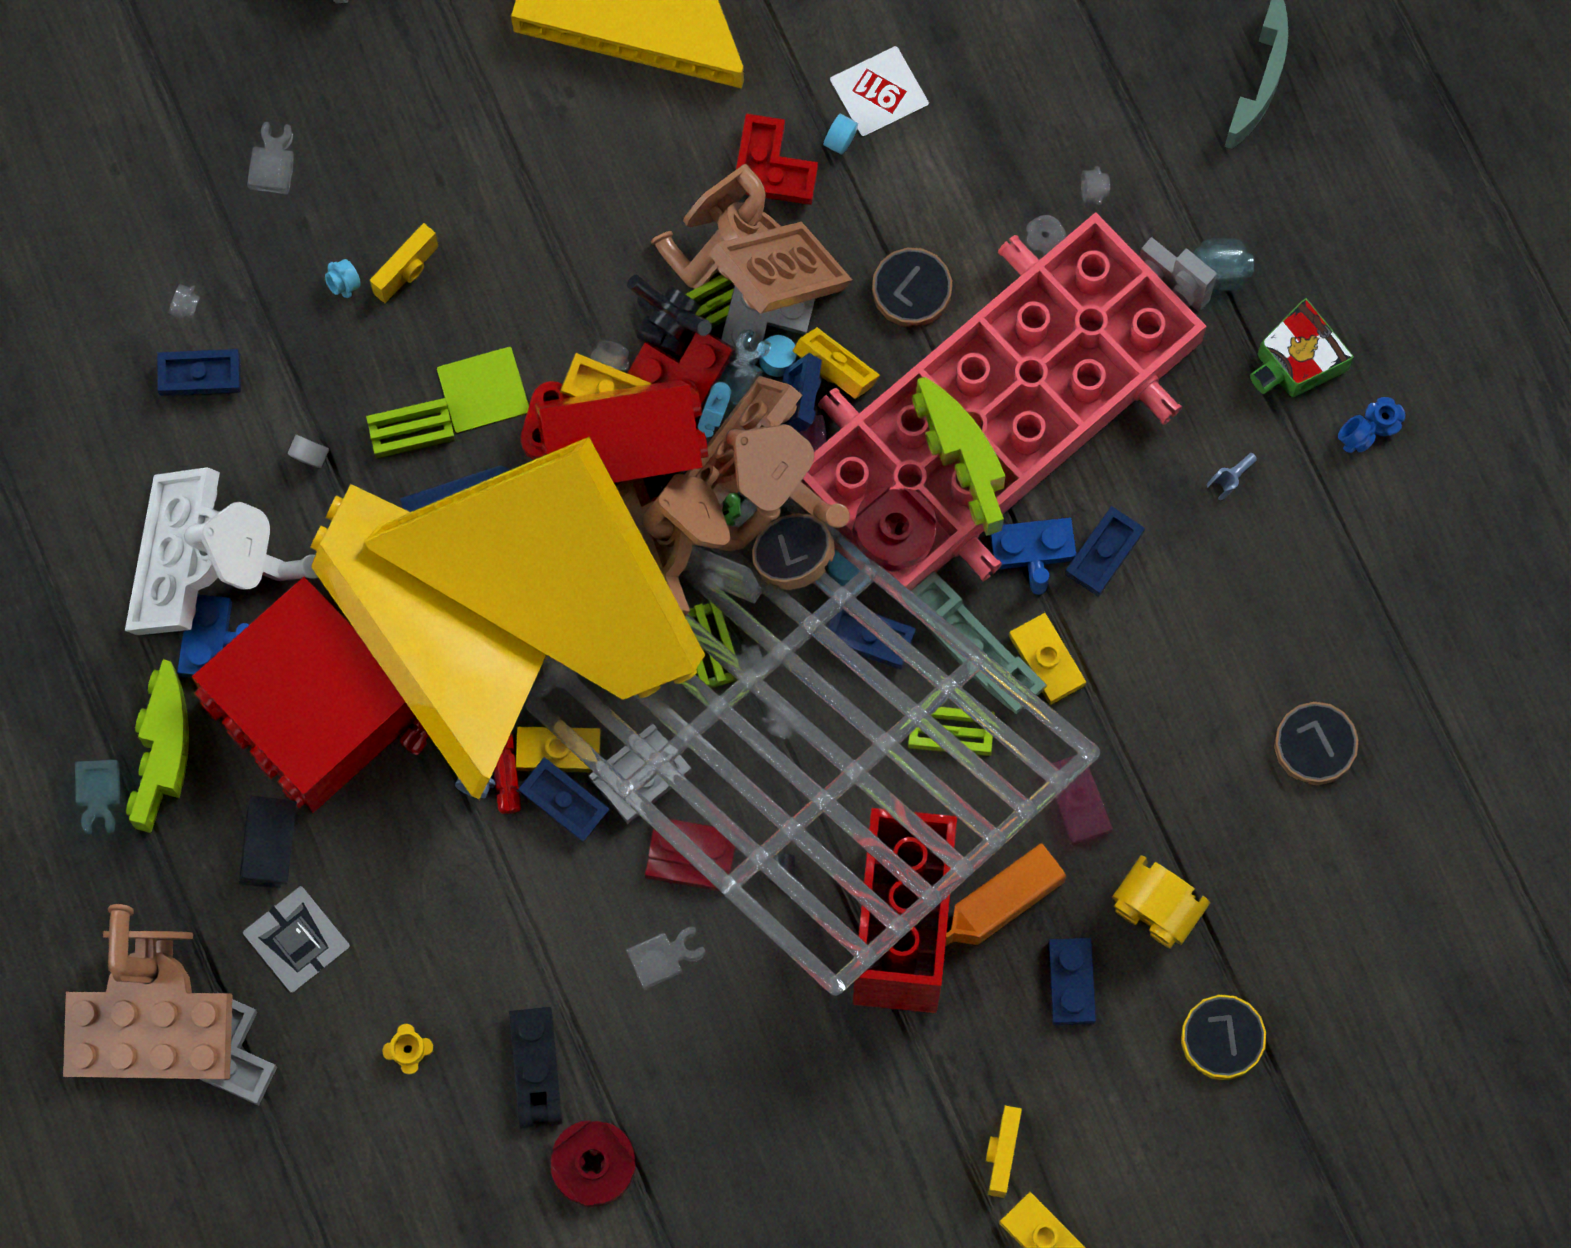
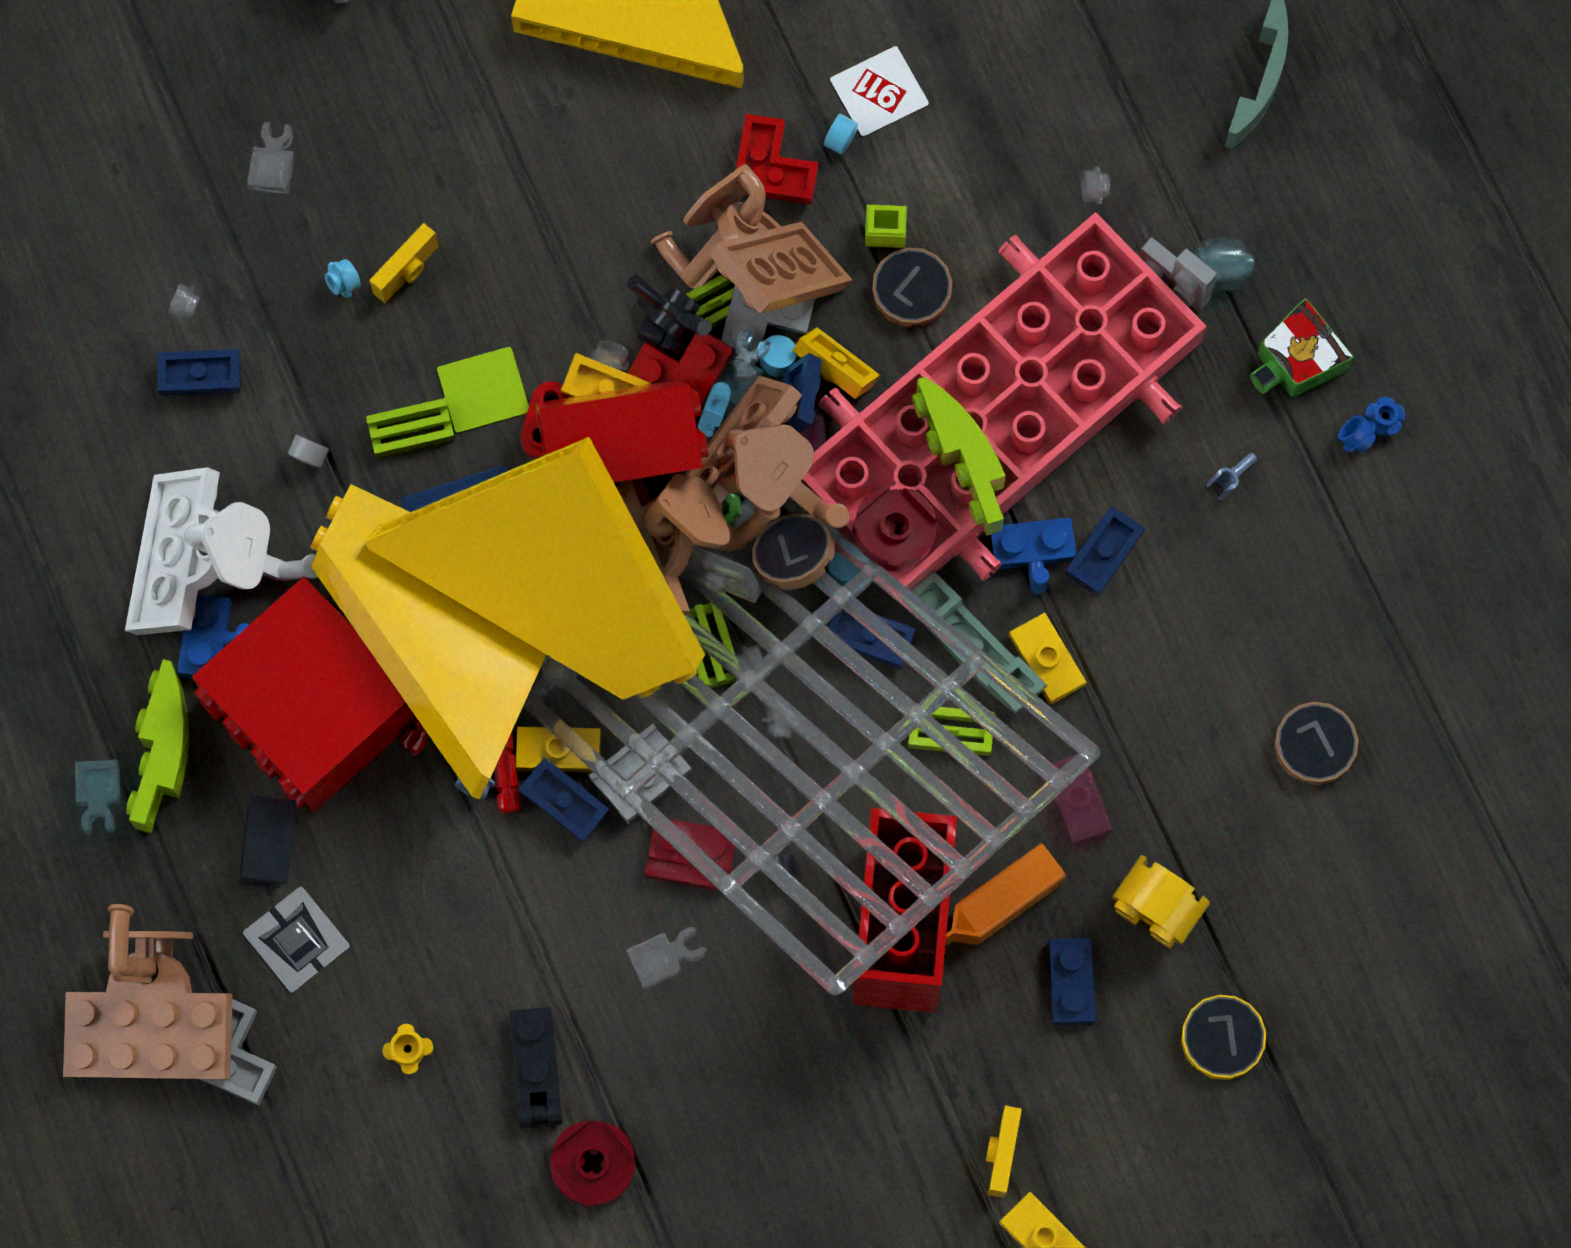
(885, 226): none -> lime brick
(1044, 224): clear plate -> none

